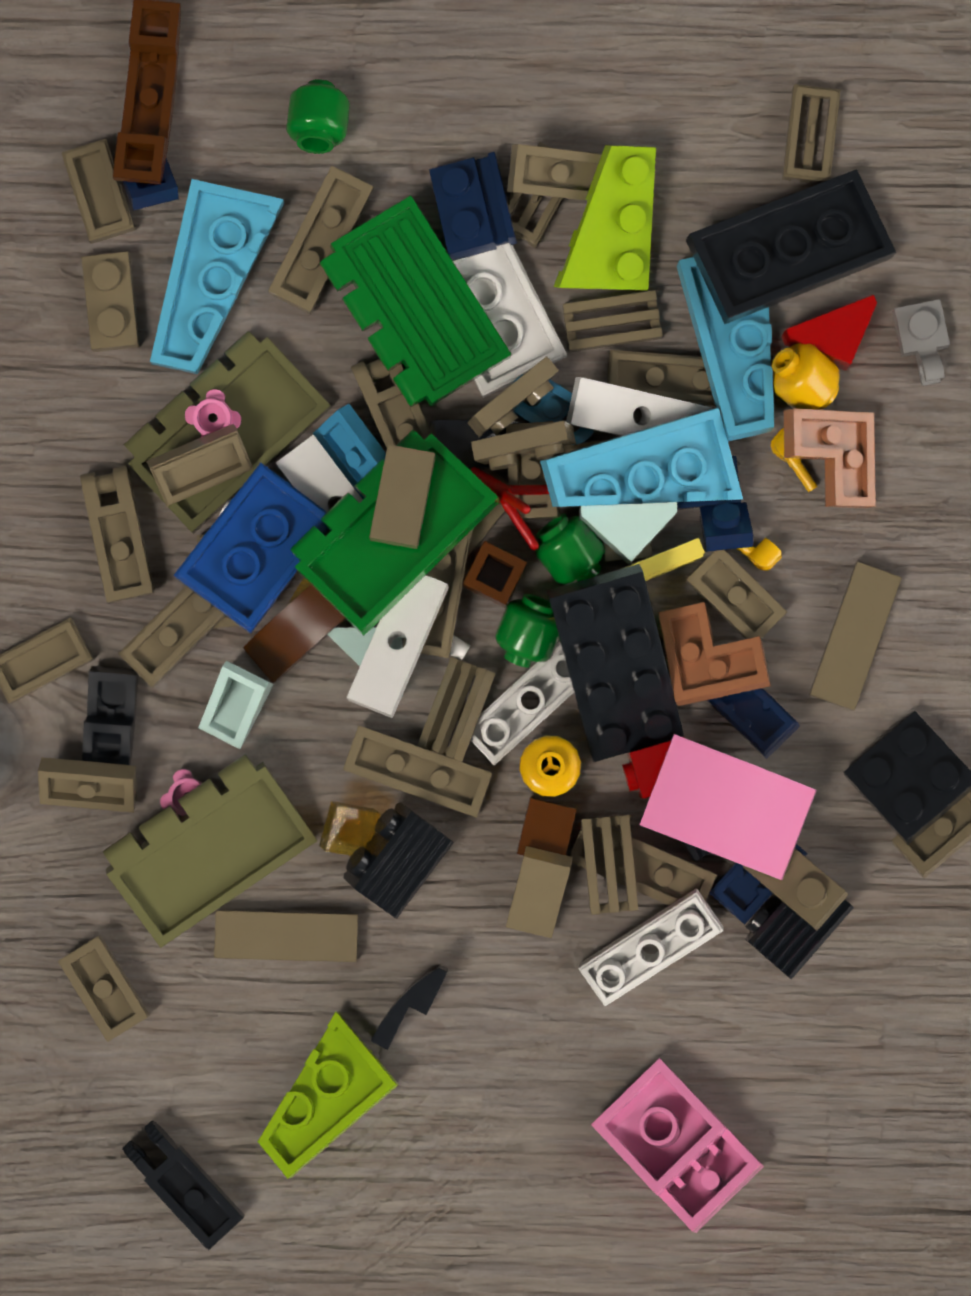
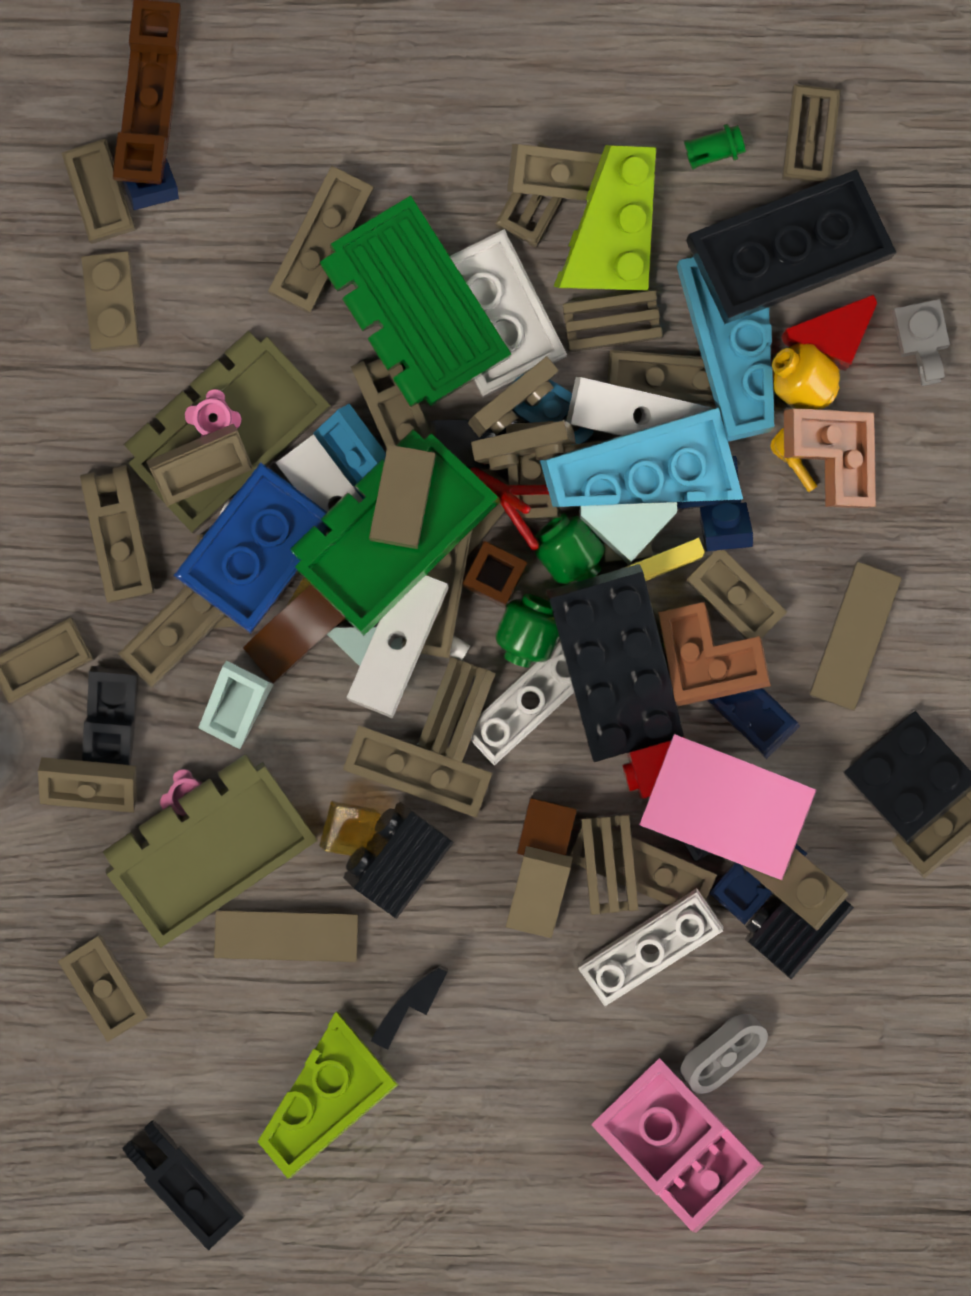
(211, 261): medium azure wing -> none
(317, 116): green head -> none
(472, 206): dark blue plate -> none
(535, 776): yellow head -> none
(715, 146): none -> green pin
(723, 1053): none -> light grey plate
(764, 555): yellow hand -> none

